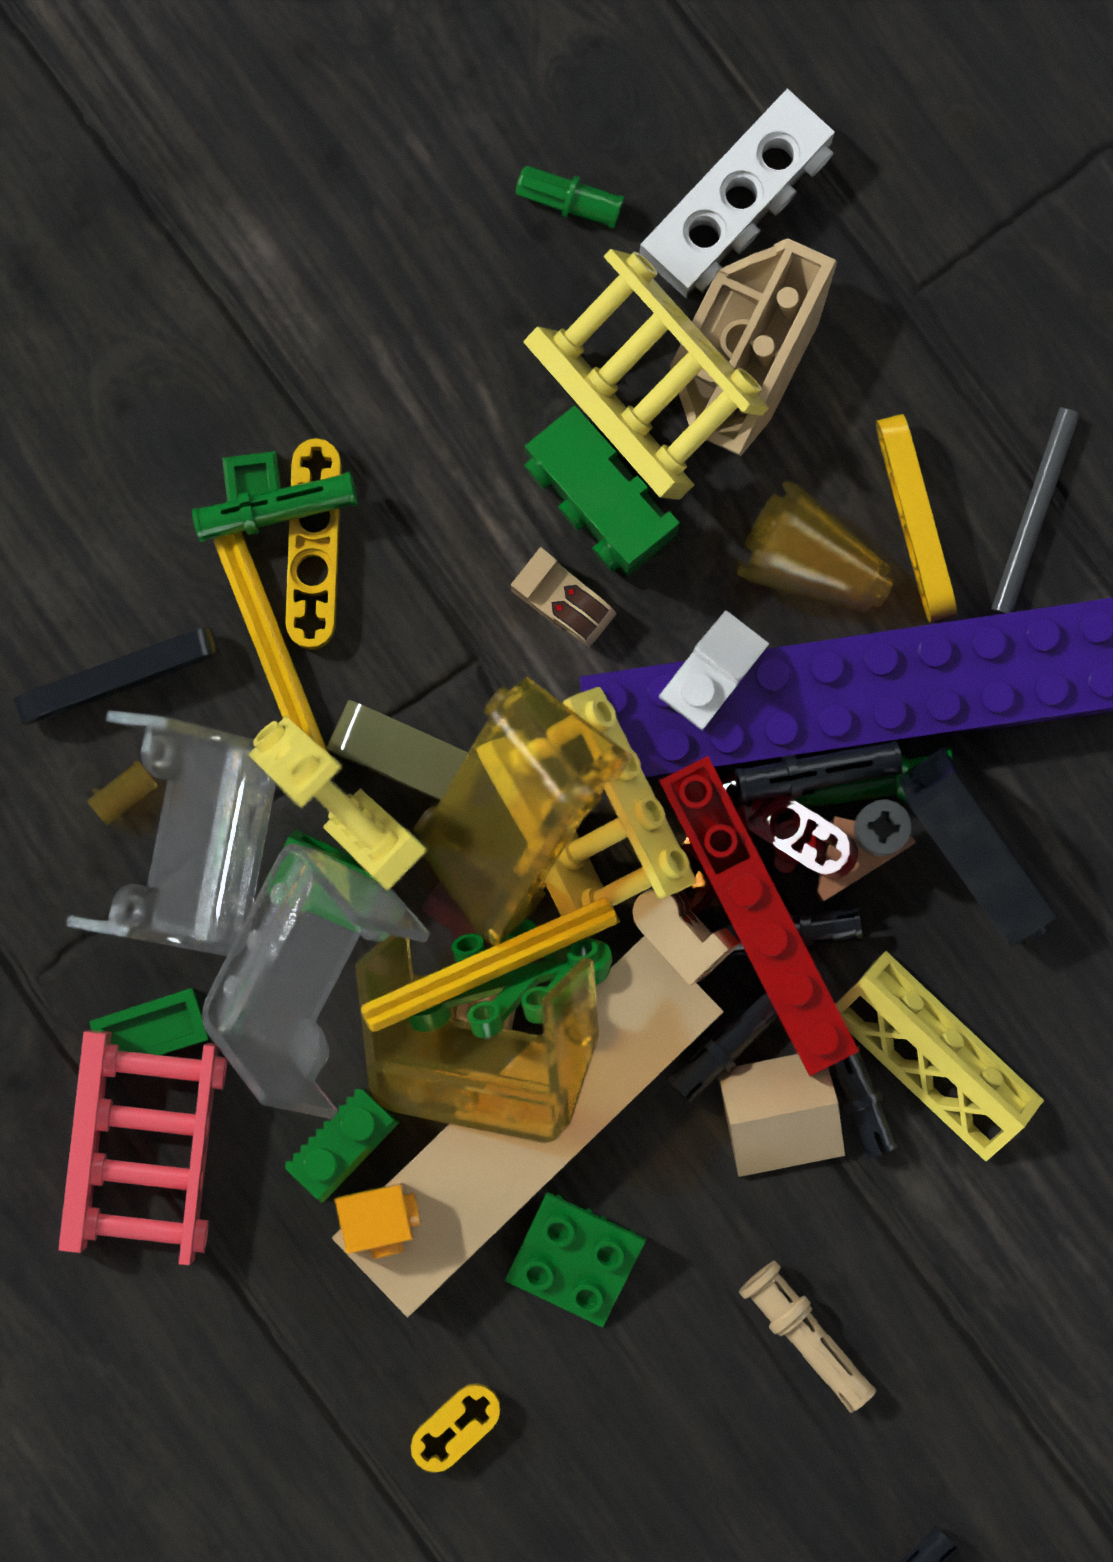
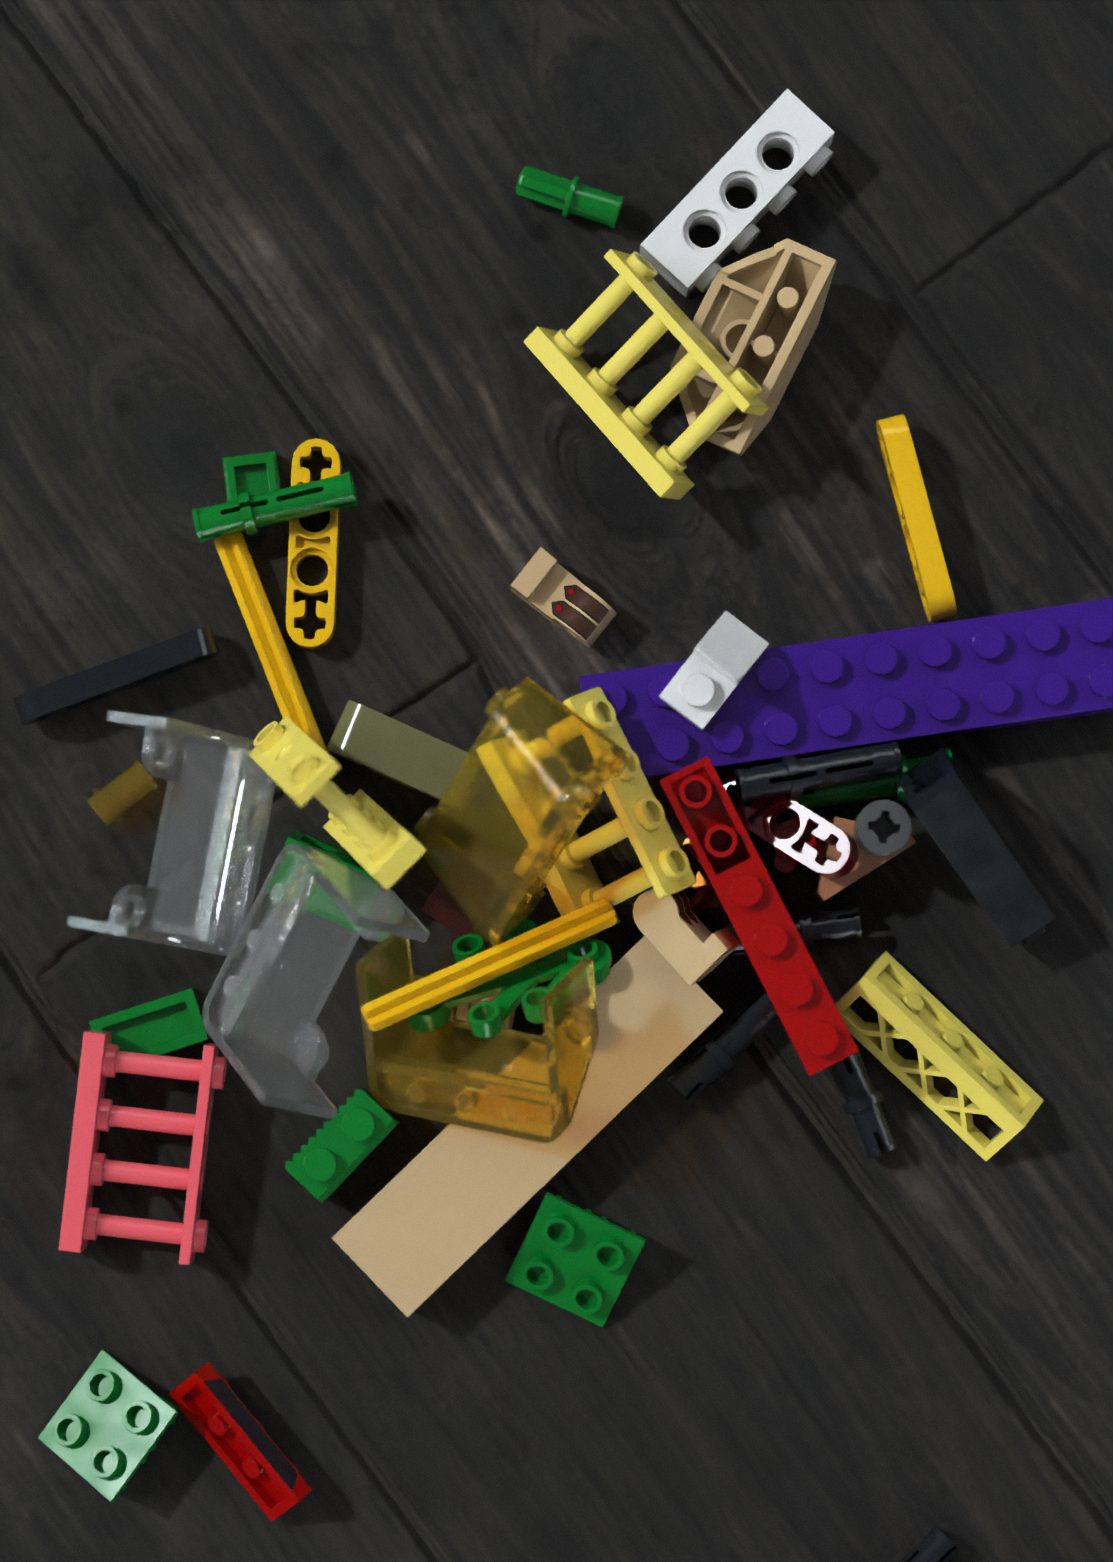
(108, 1425): none -> hinge
(240, 1441): none -> red plate
(378, 1220): light orange brick -> none
(446, 1417): yellow beam -> none
(599, 492): green wedge -> none
(780, 1115): tan slope -> none
(792, 1318): tan pin -> none
(813, 554): clear yellow cone -> none
(1035, 511): dark grey bar -> none

